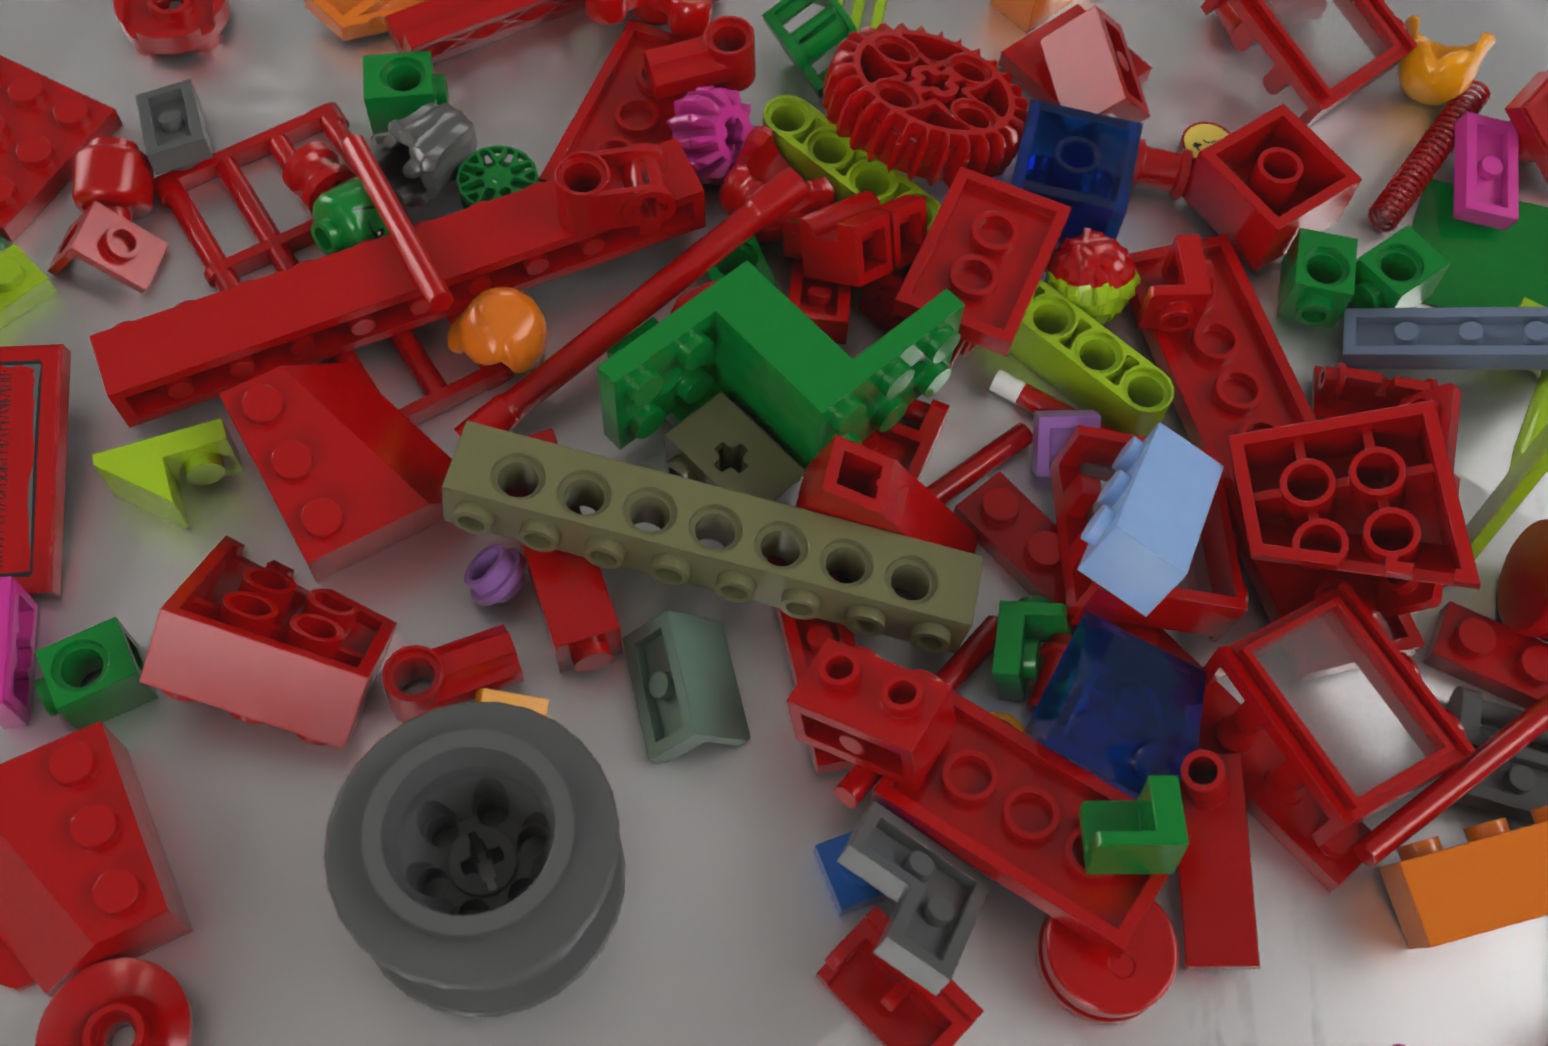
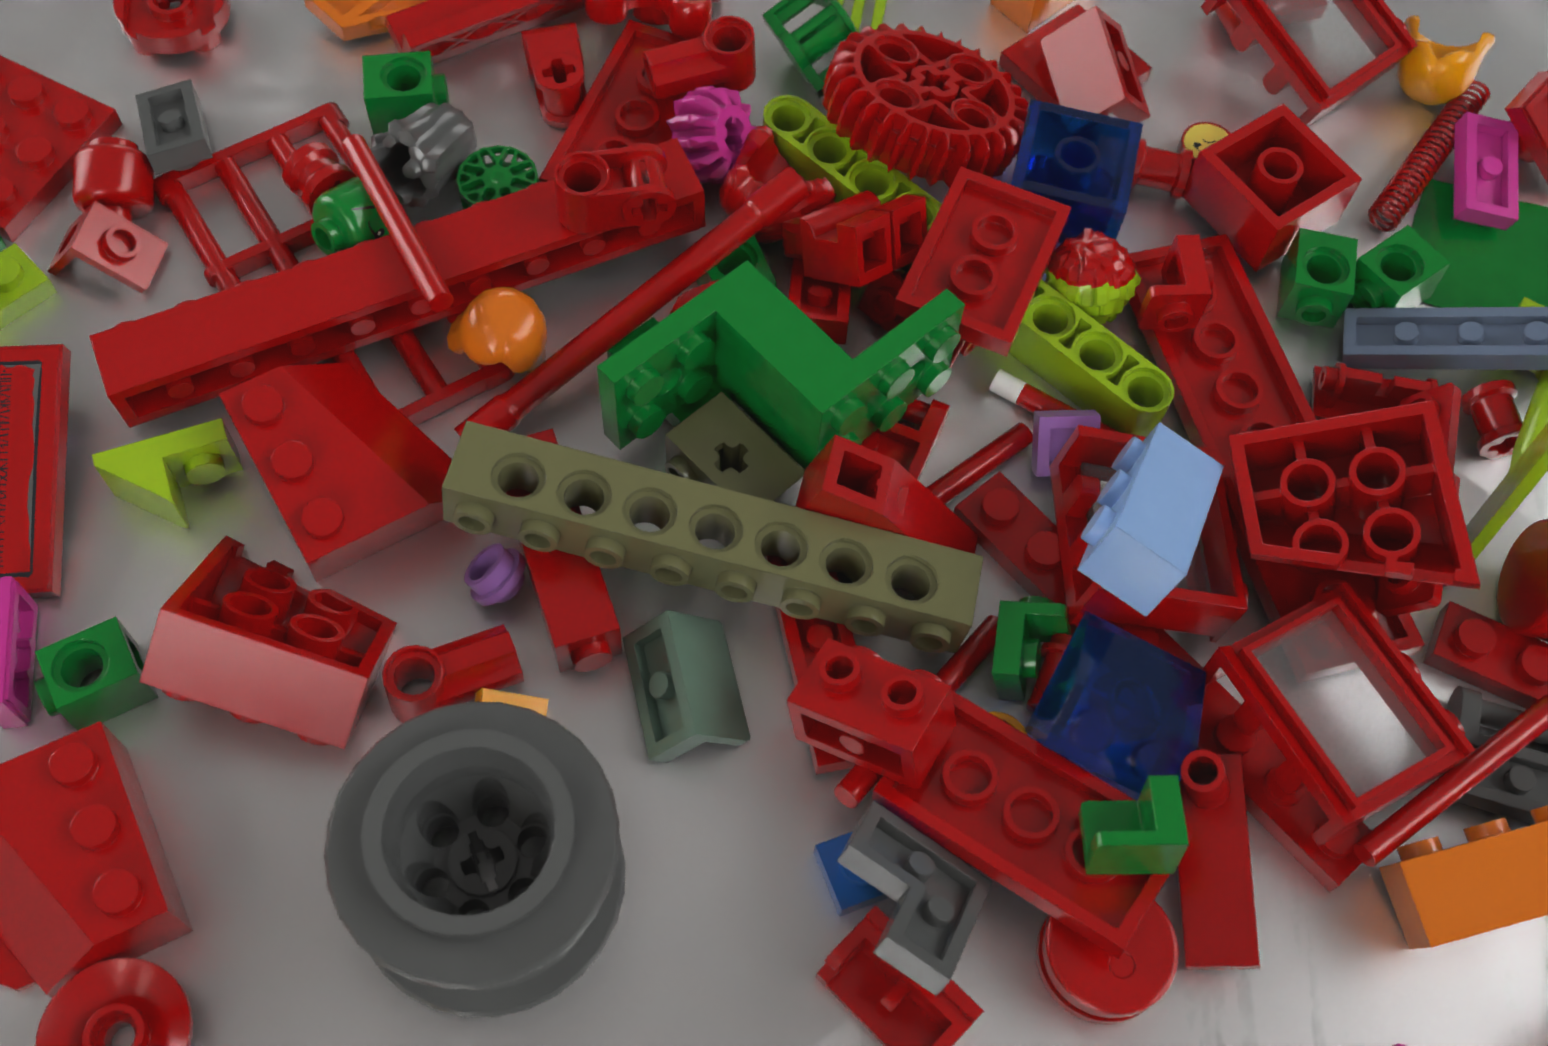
(557, 71): none -> red piece
(1494, 417): none -> red bush

